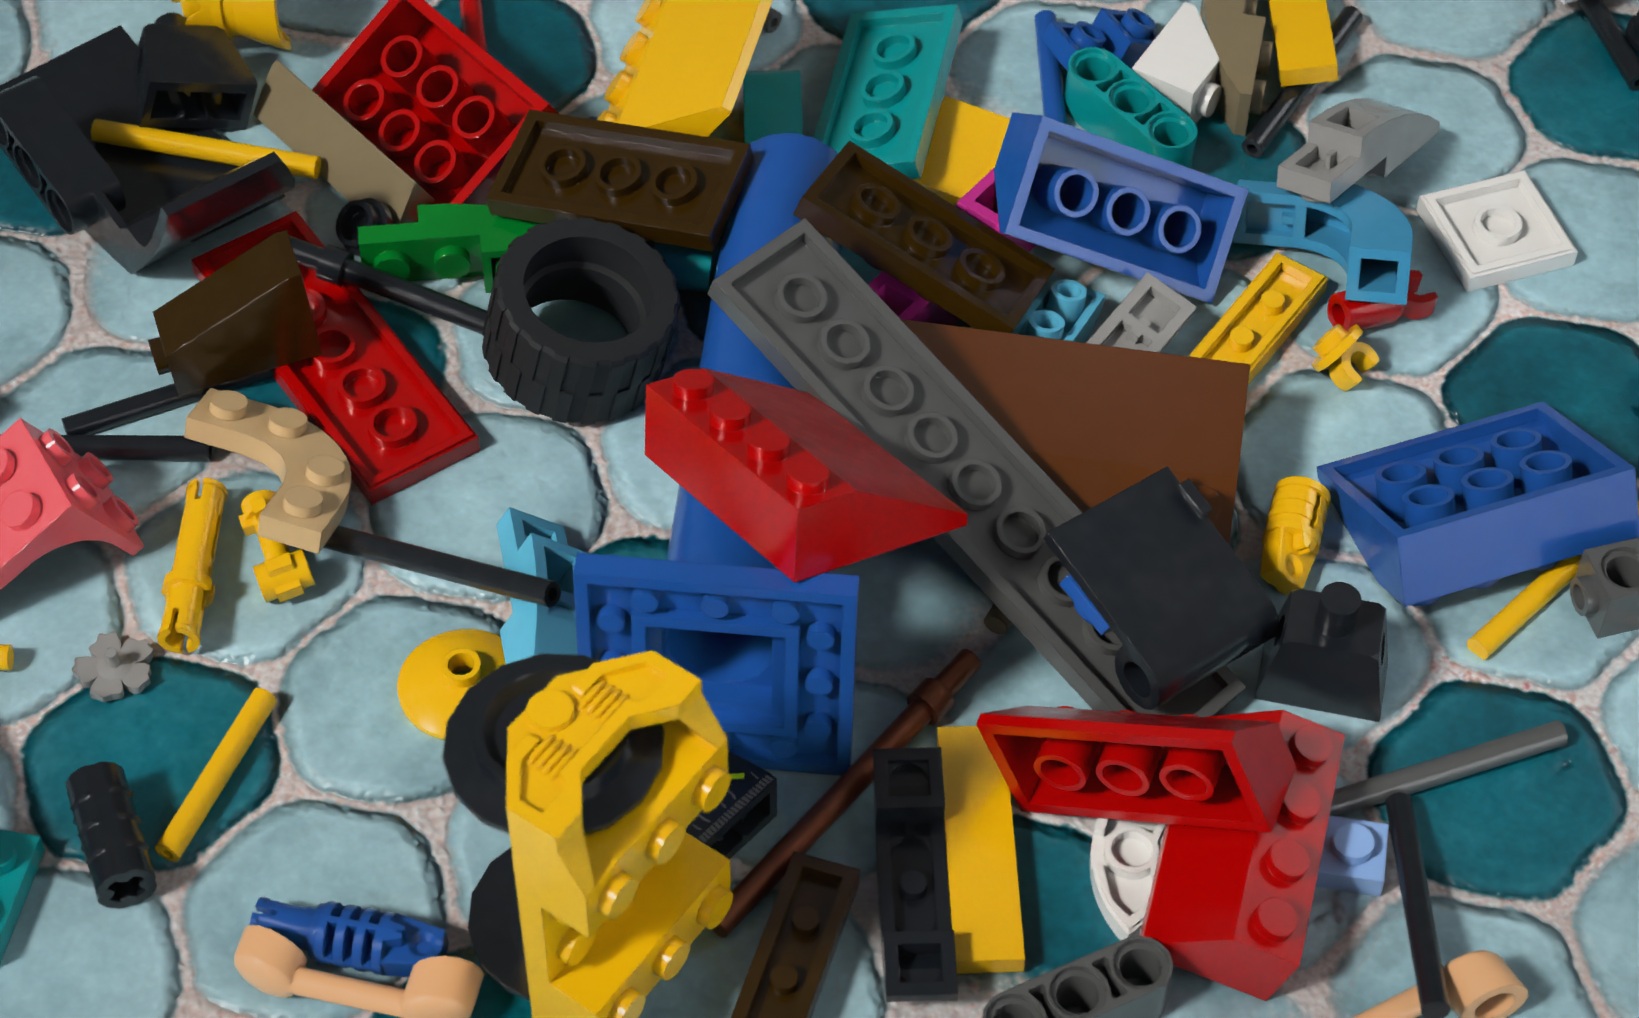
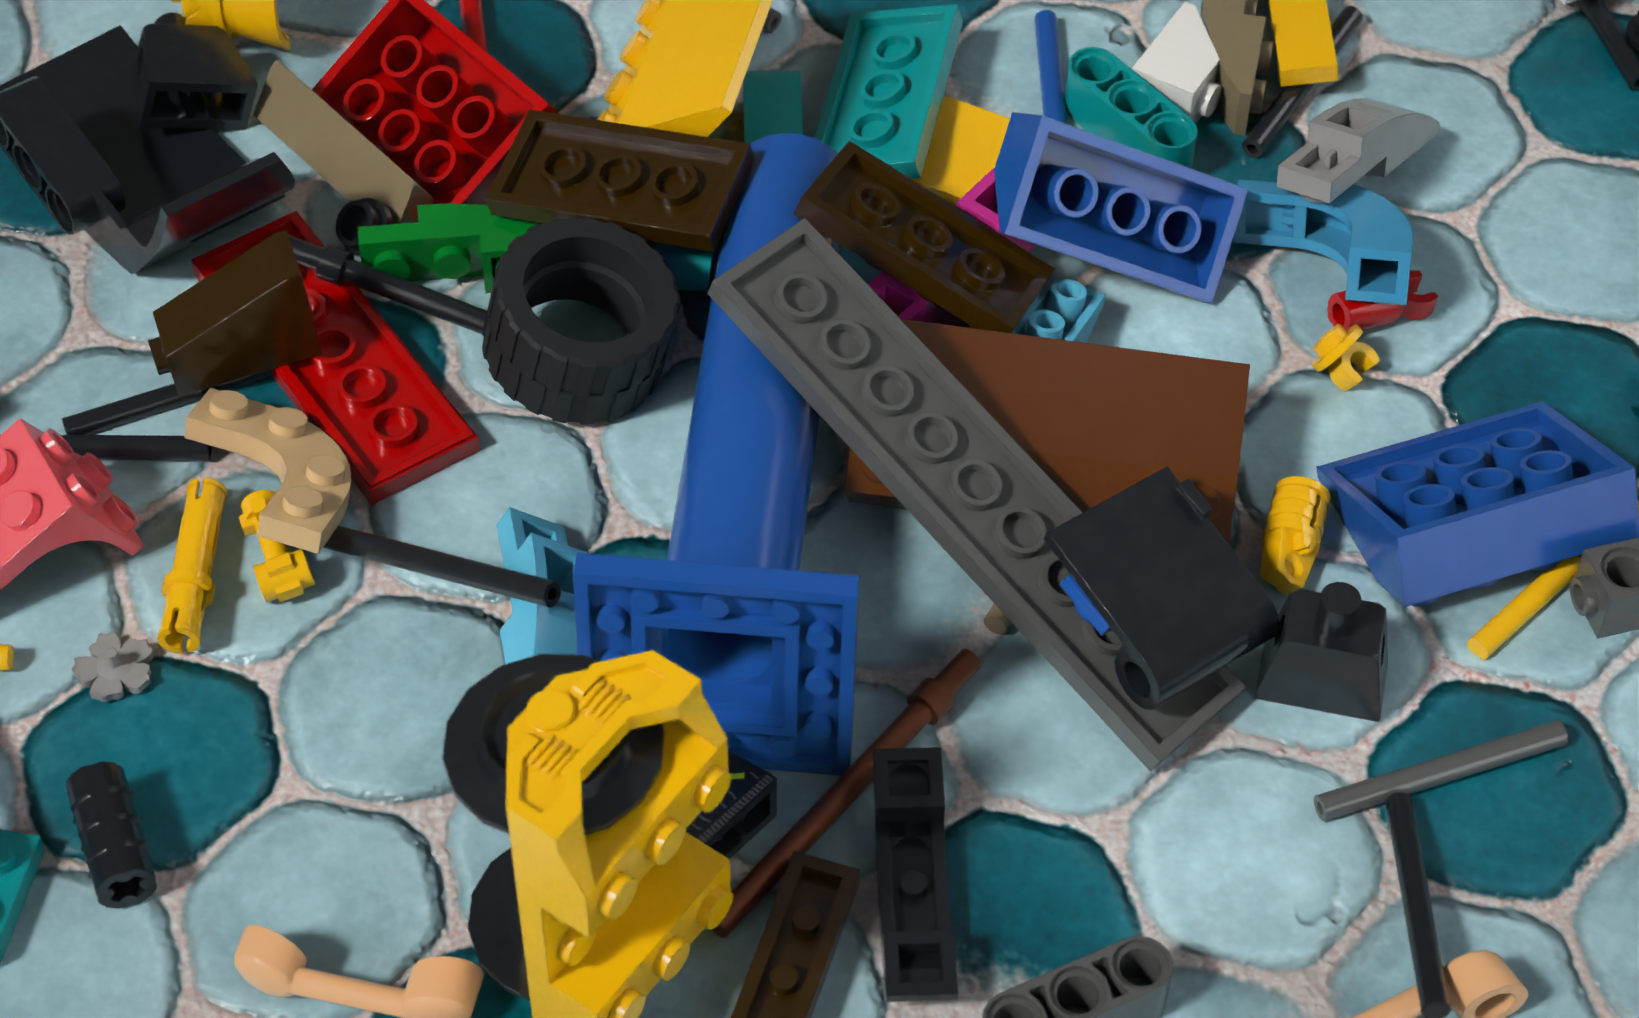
(198, 147): yellow piece -> none
(215, 775): yellow piece -> none
(353, 935): blue hinge -> none
(427, 678): yellow dish -> none
(788, 472): red slope -> none
(980, 856): yellow tile -> none
(1118, 31): blue slope -> none
(1123, 871): white tile -> none
(1142, 765): red slope -> none
(1145, 318): light grey hinge -> none
(1240, 898): red slope -> none
(1264, 314): yellow tile -> none
(1353, 856): light blue plate -> none
(1496, 230): white tile -> none

